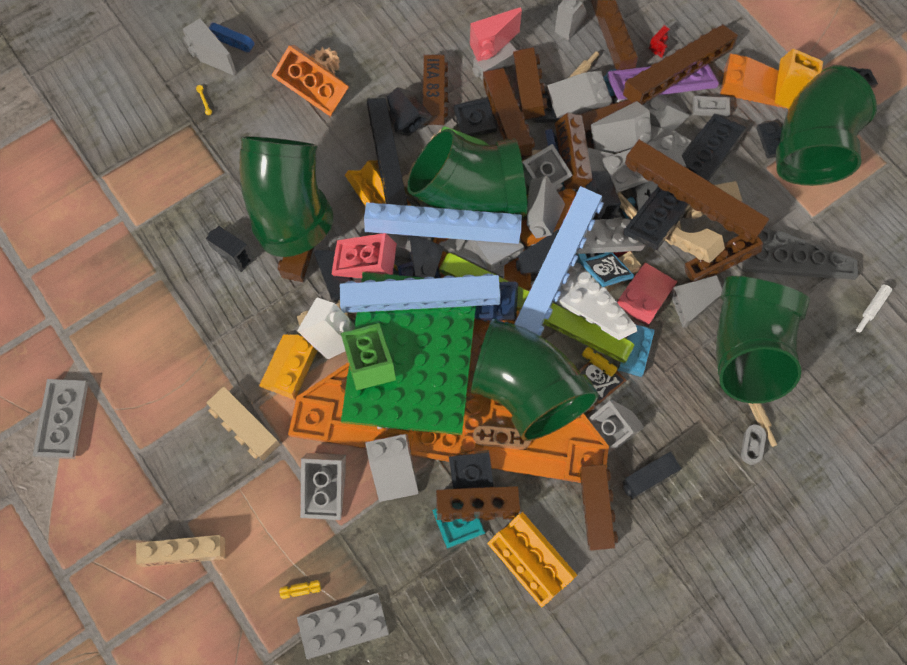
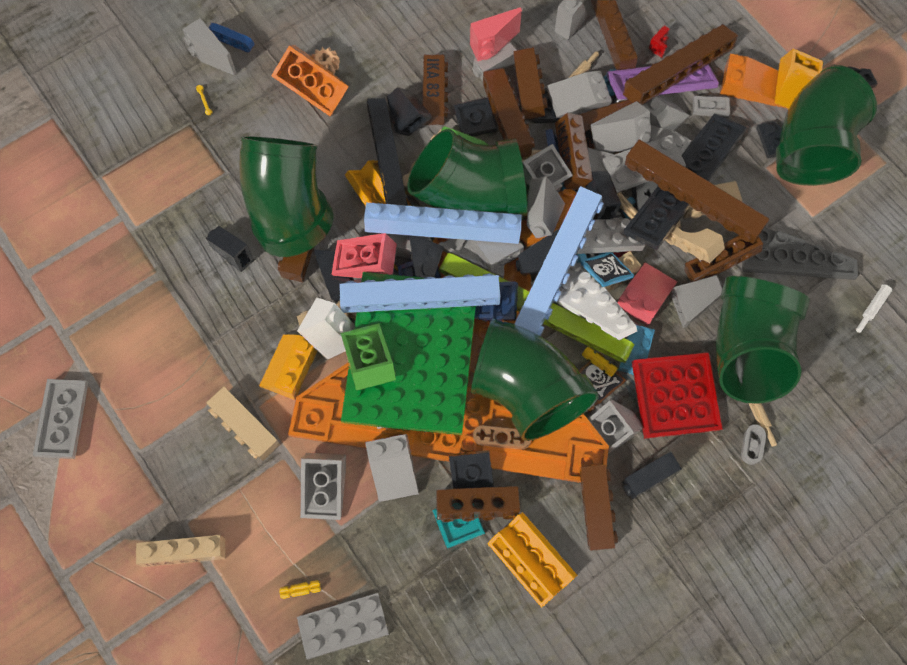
(676, 395): none -> red plate

